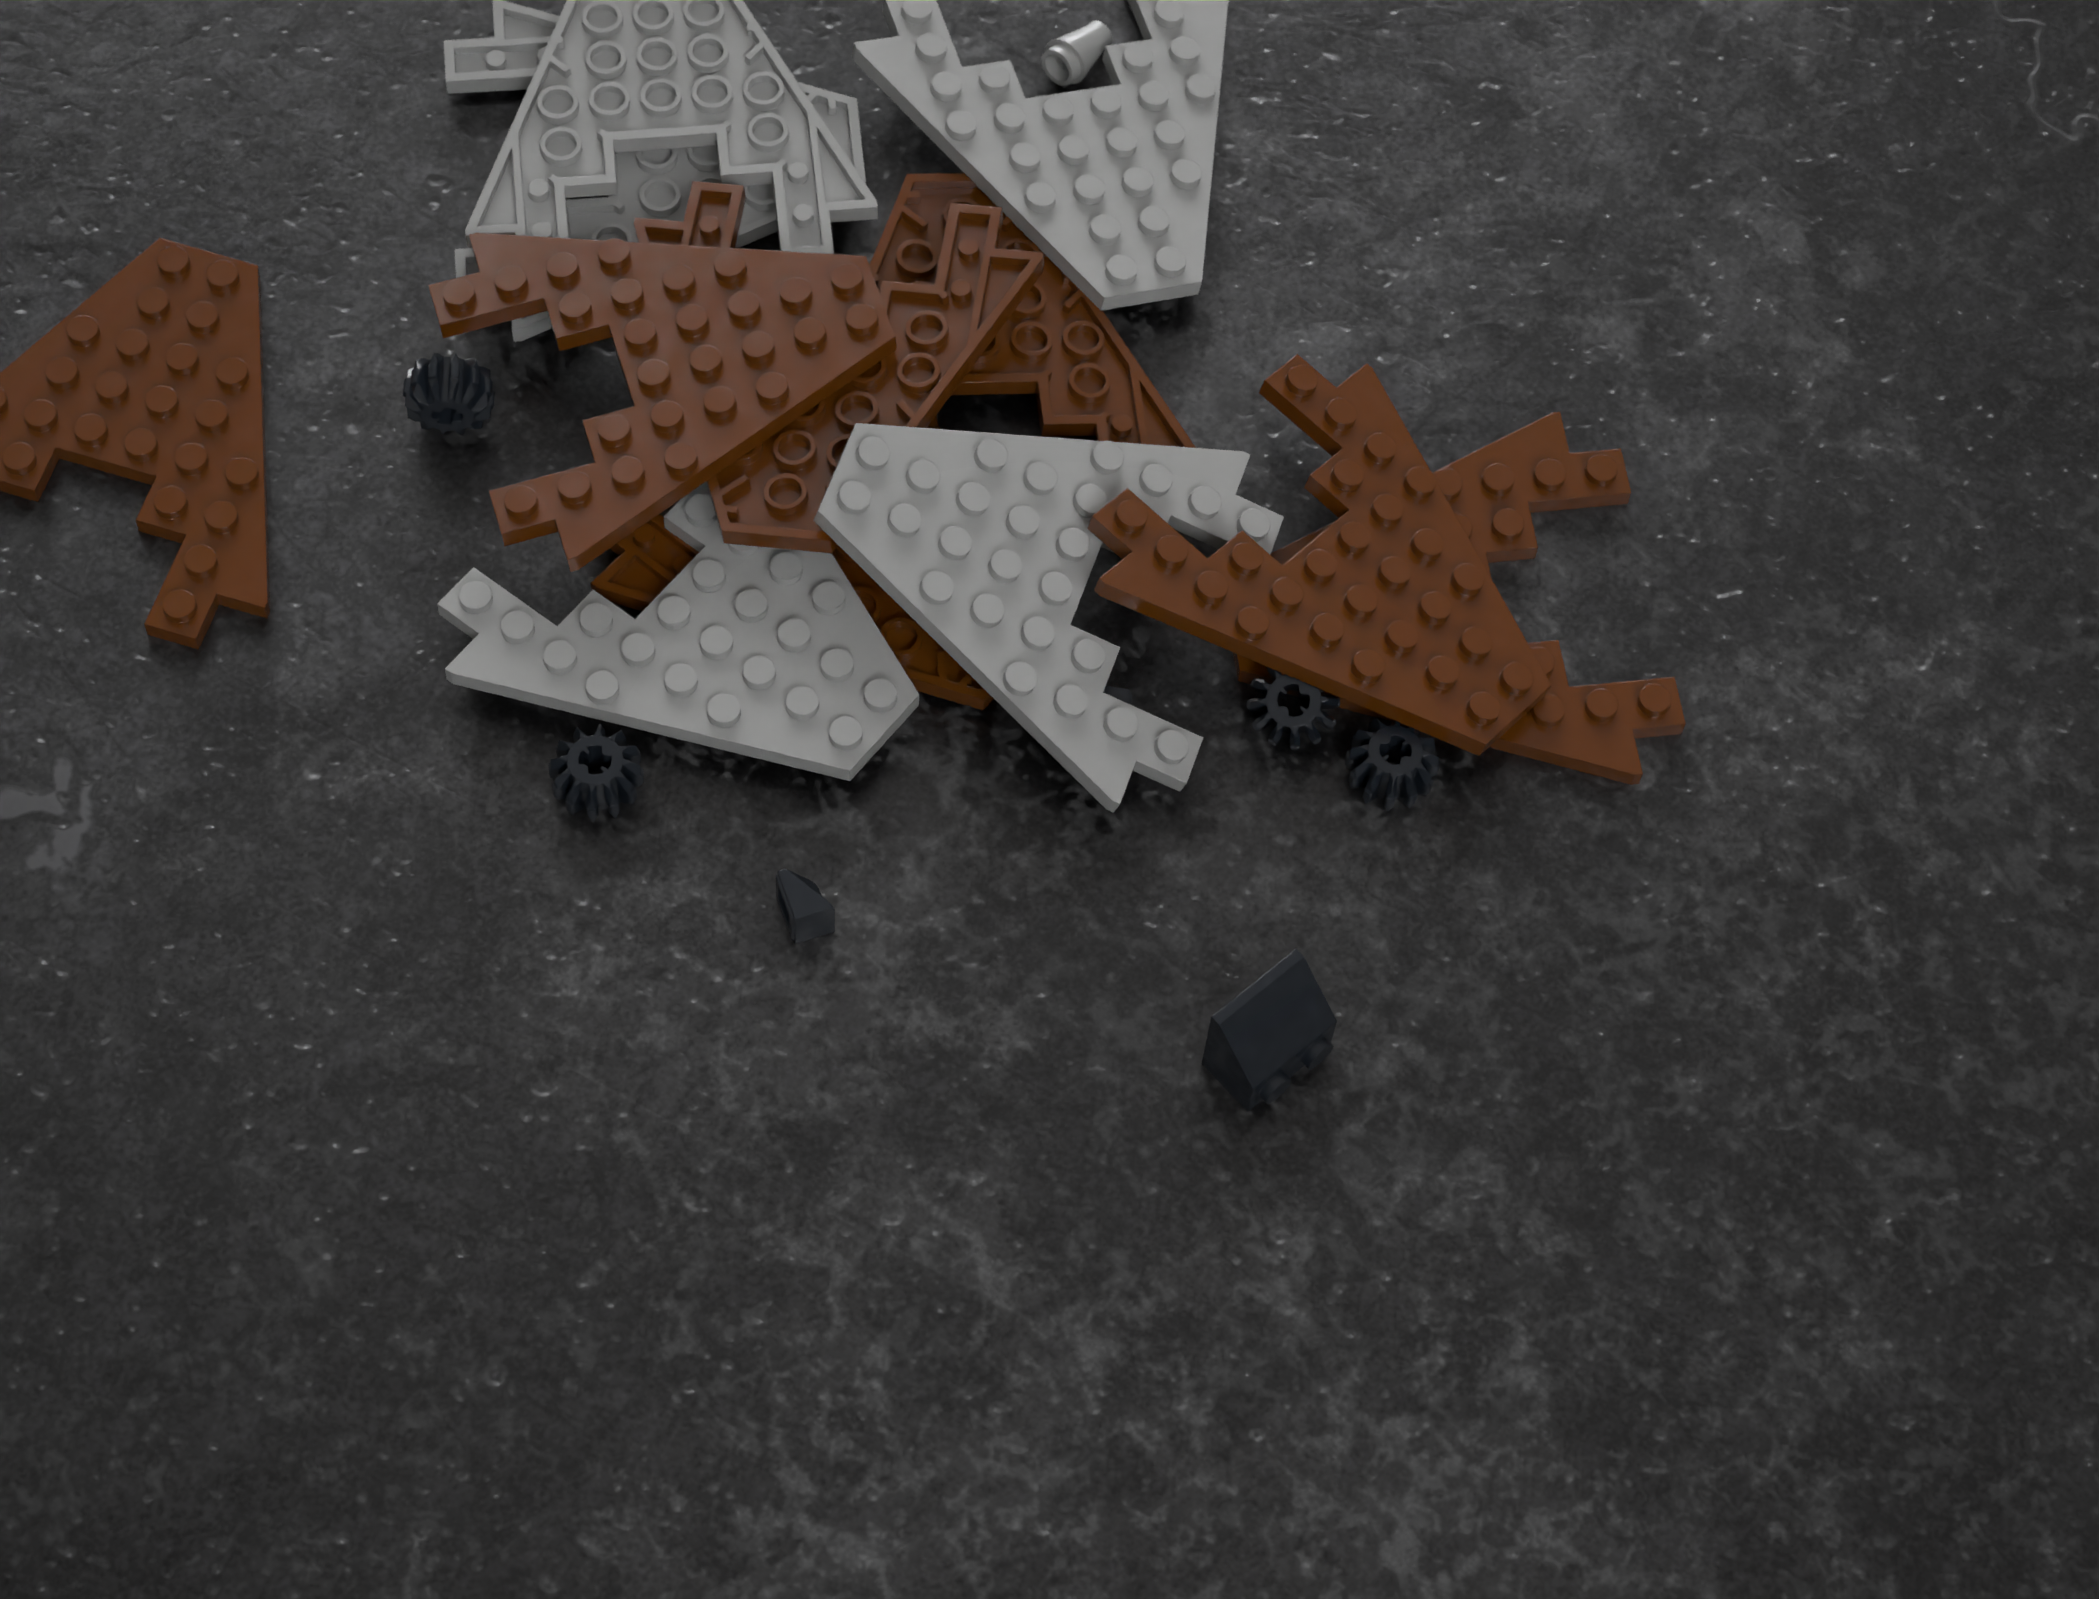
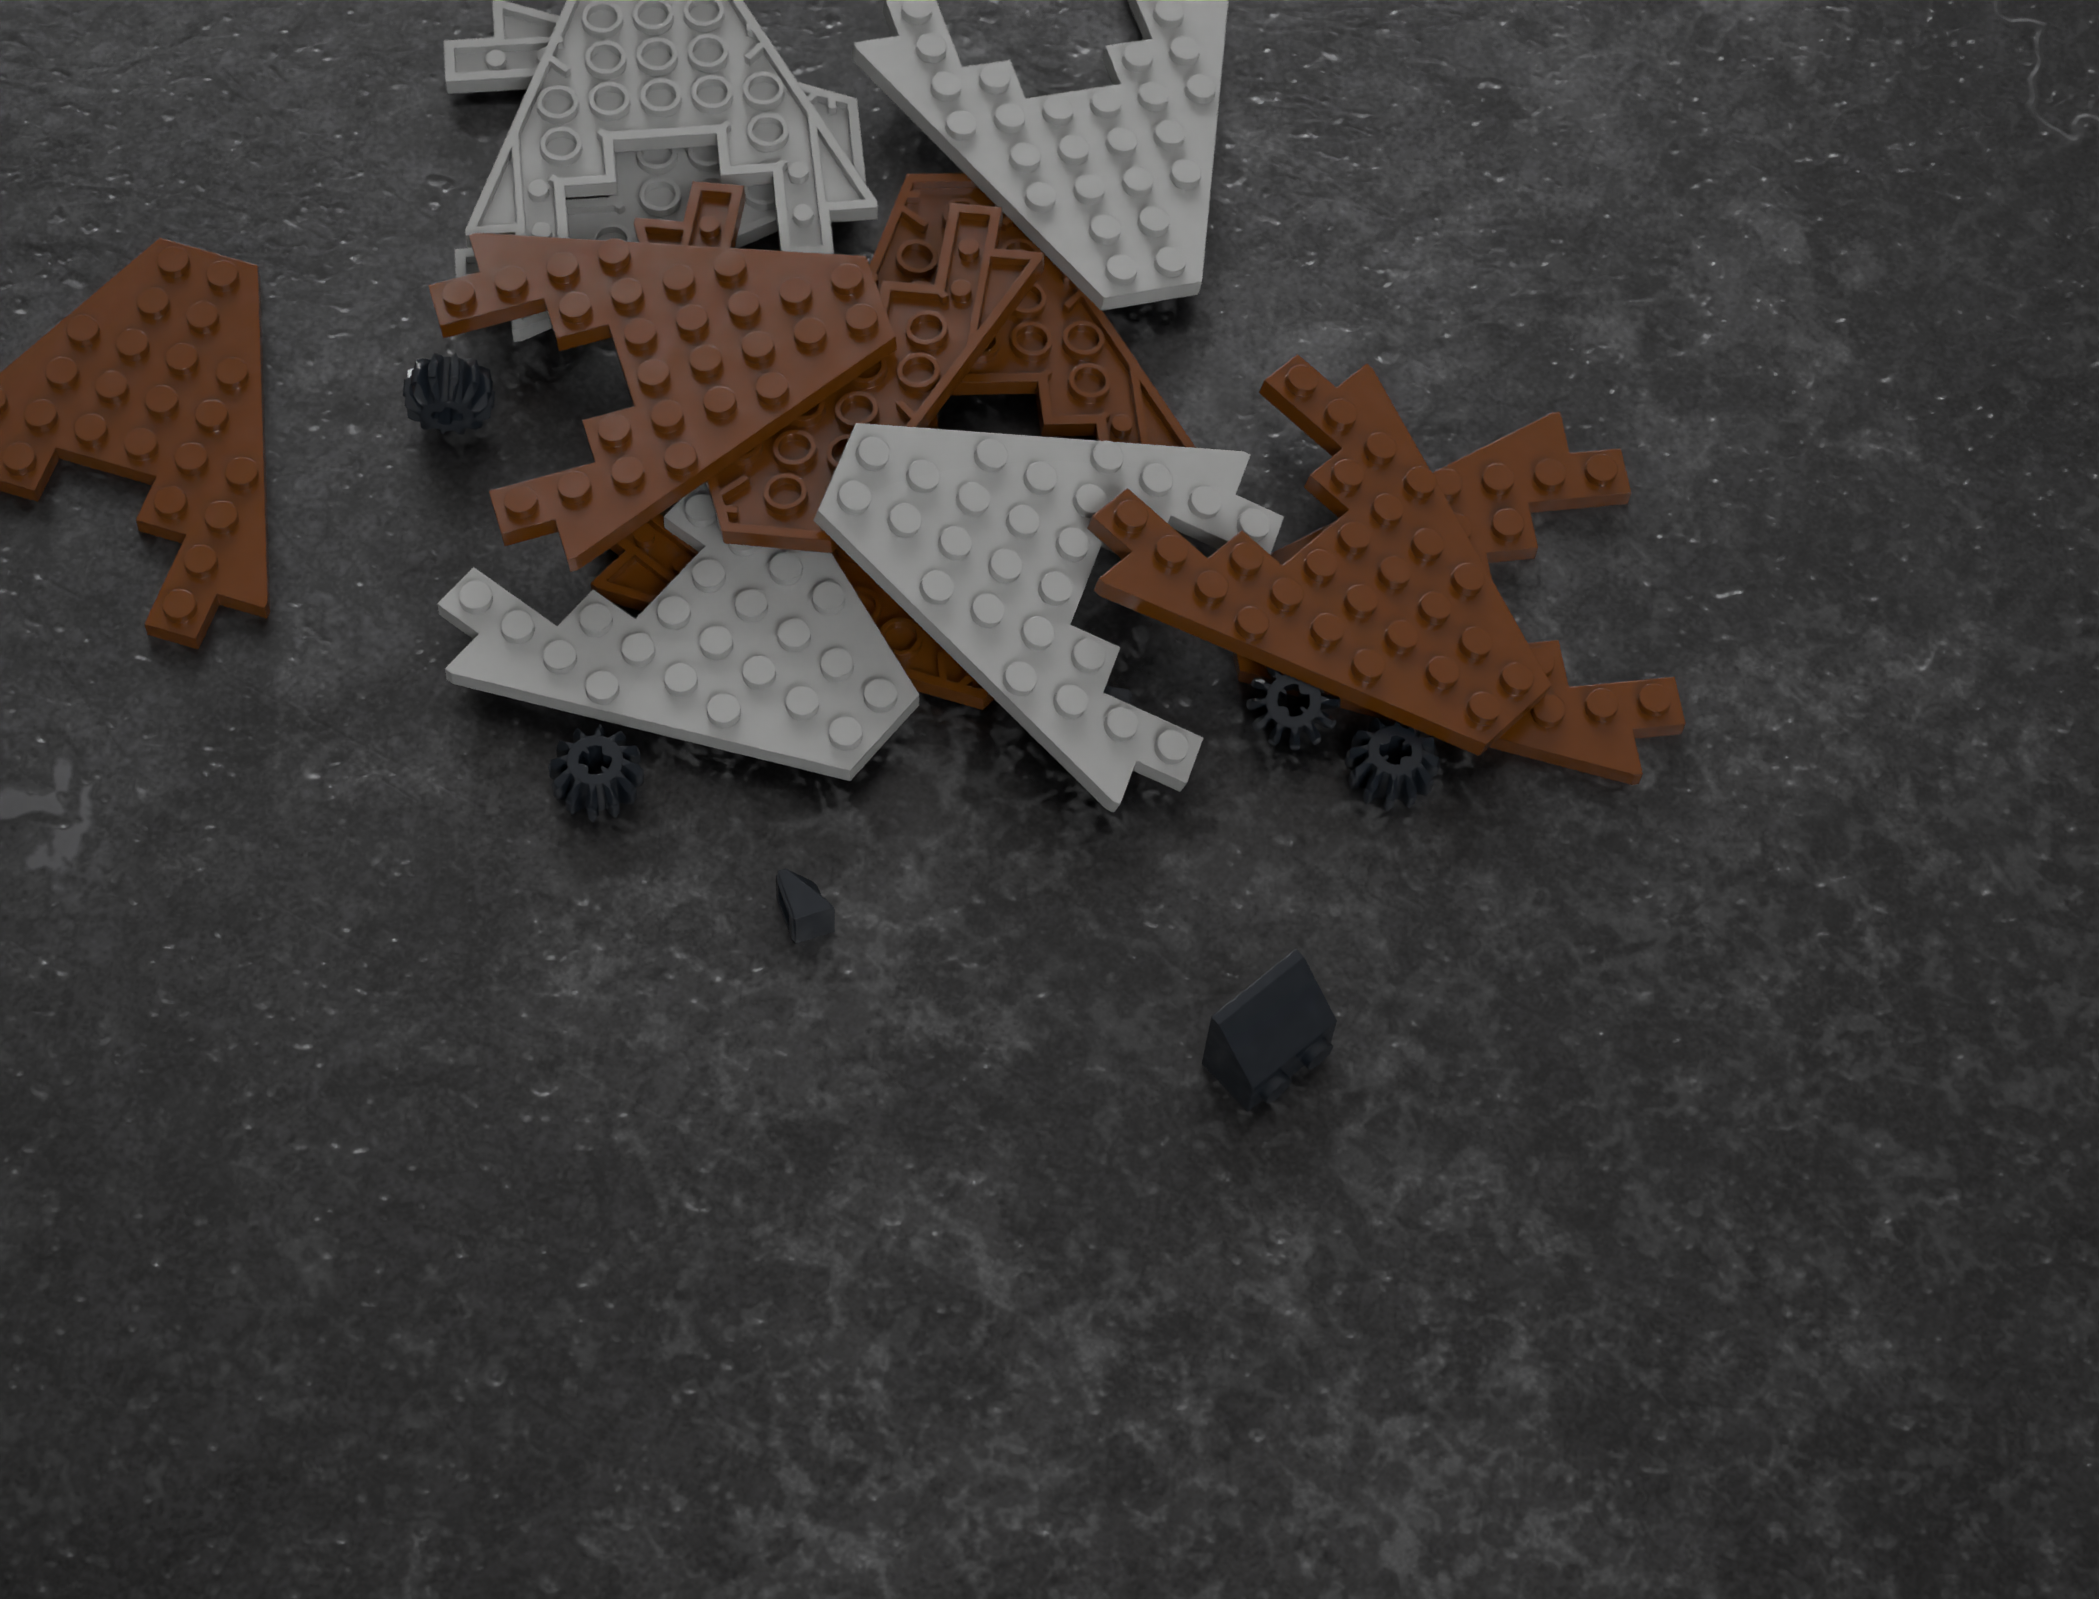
(1073, 54): light grey cone -> none

